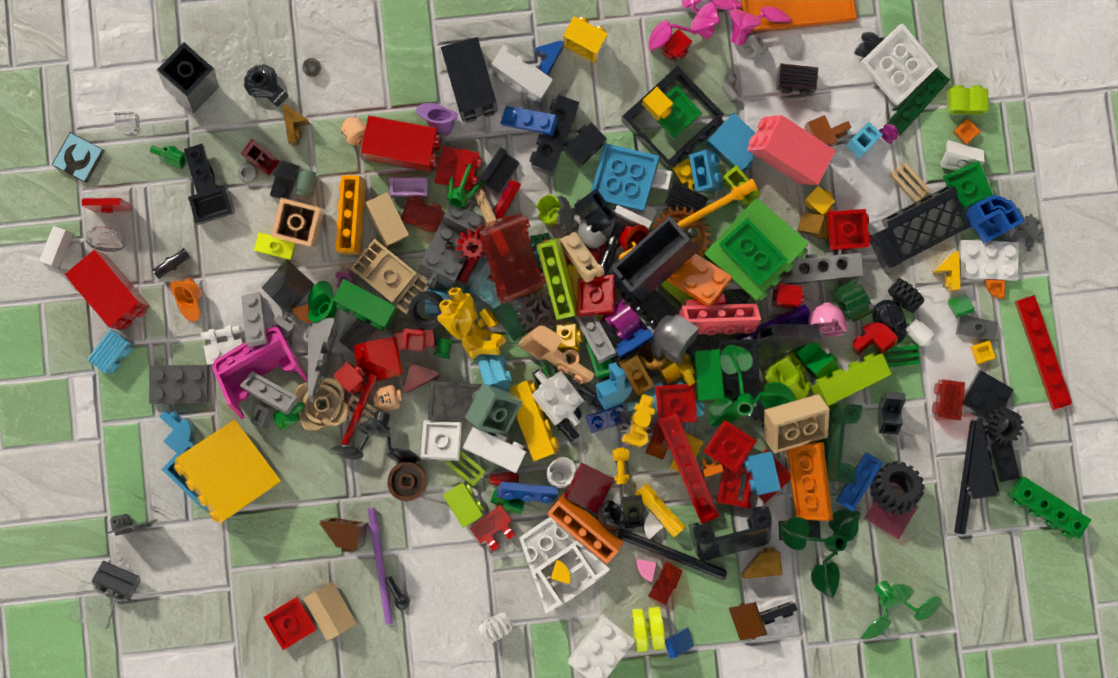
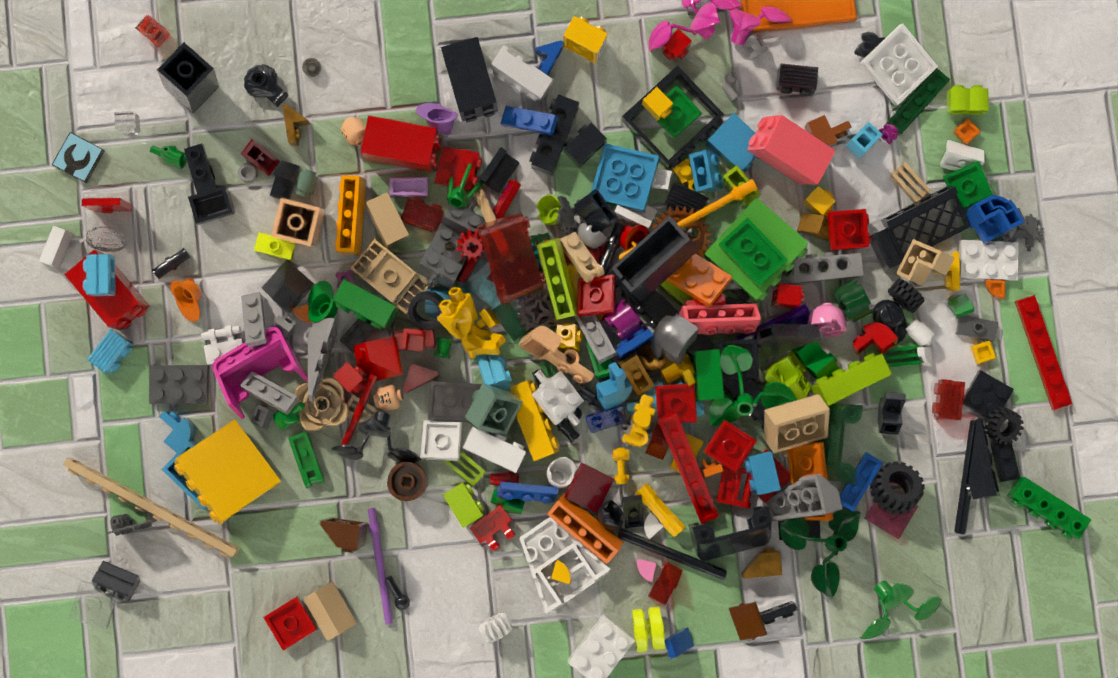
(99, 275): none -> medium azure brick
(153, 30): none -> clear red slope
(159, 512): none -> tan plate
(306, 459): none -> green plate
(806, 497): none -> light grey wedge
(920, 260): none -> tan brick
(926, 354): none -> white tile

